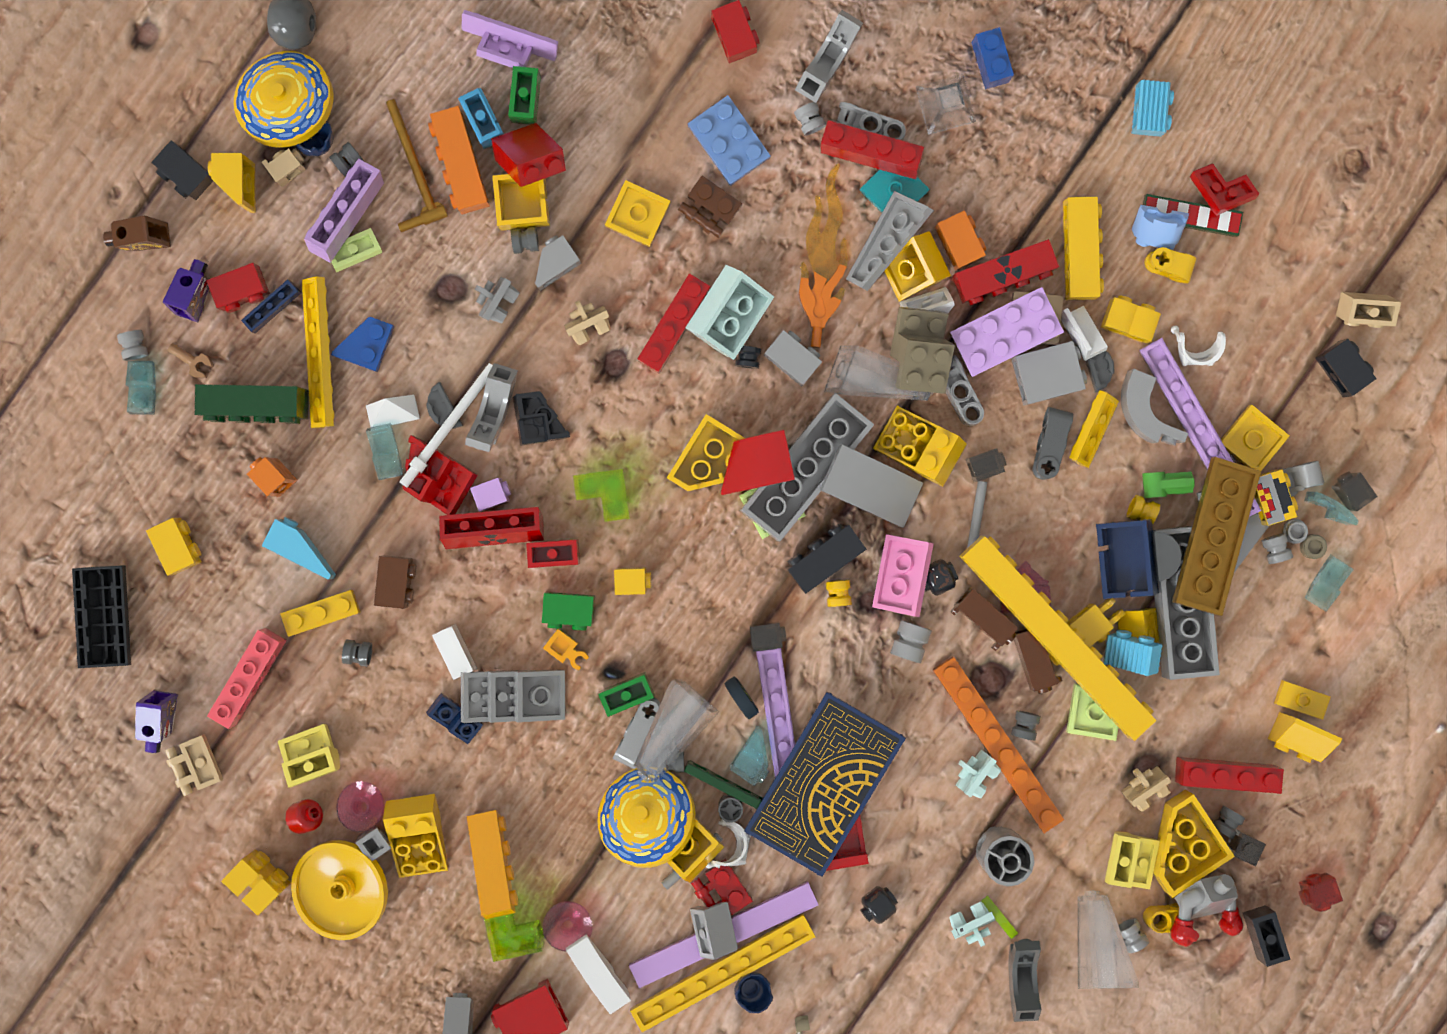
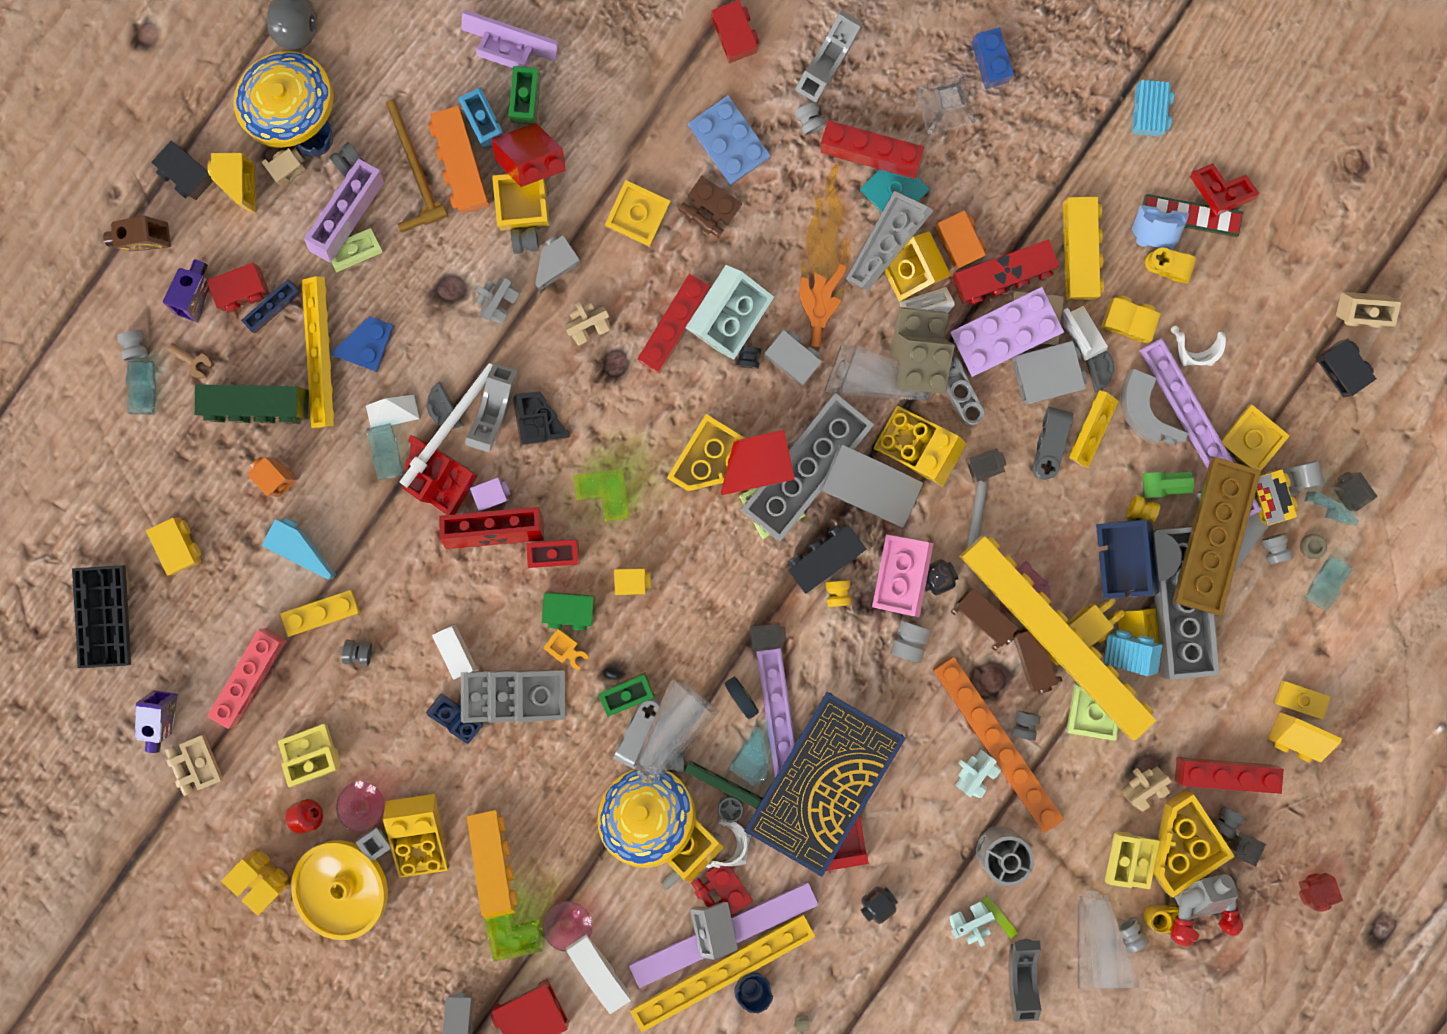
(394, 582): reddish brown brick -> none
(859, 116): light grey piece -> none
(1266, 935): black brick -> none
(1295, 530): light grey plate -> none

